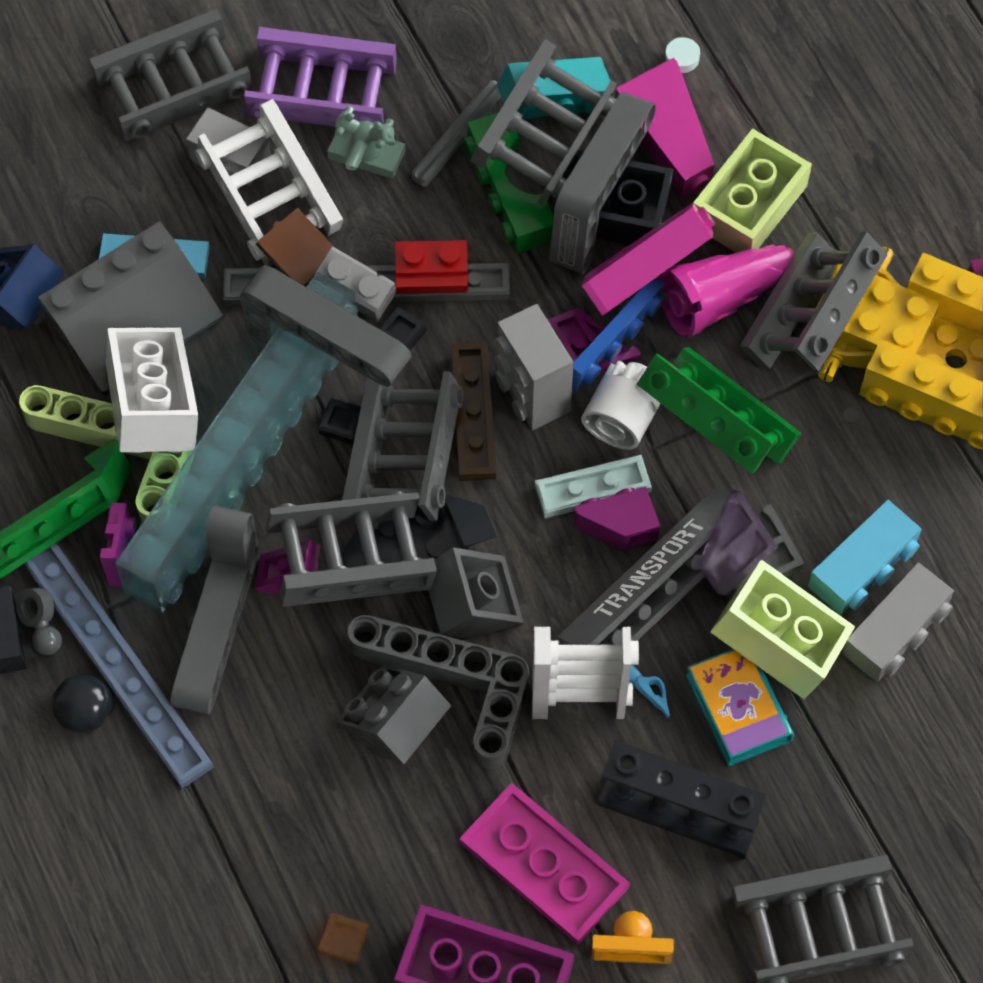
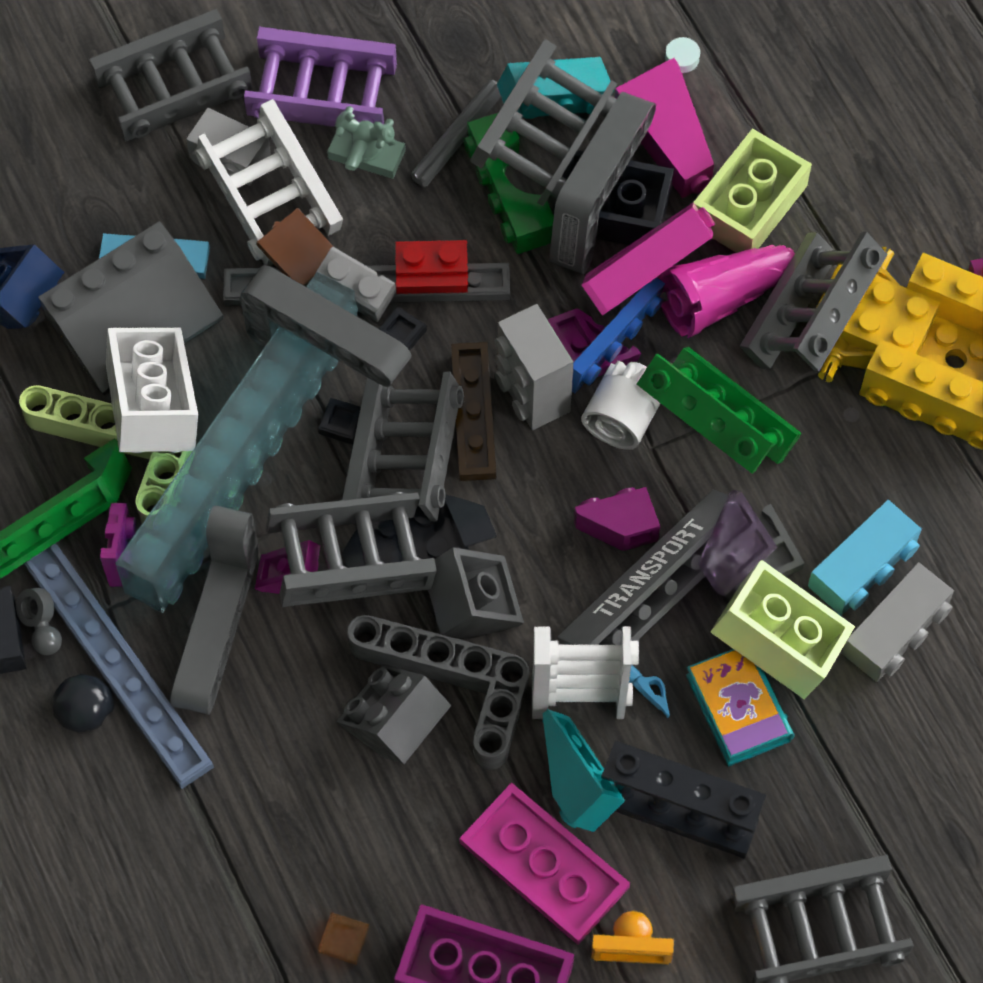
(566, 491): light aqua tile -> none
(576, 775): none -> teal slope

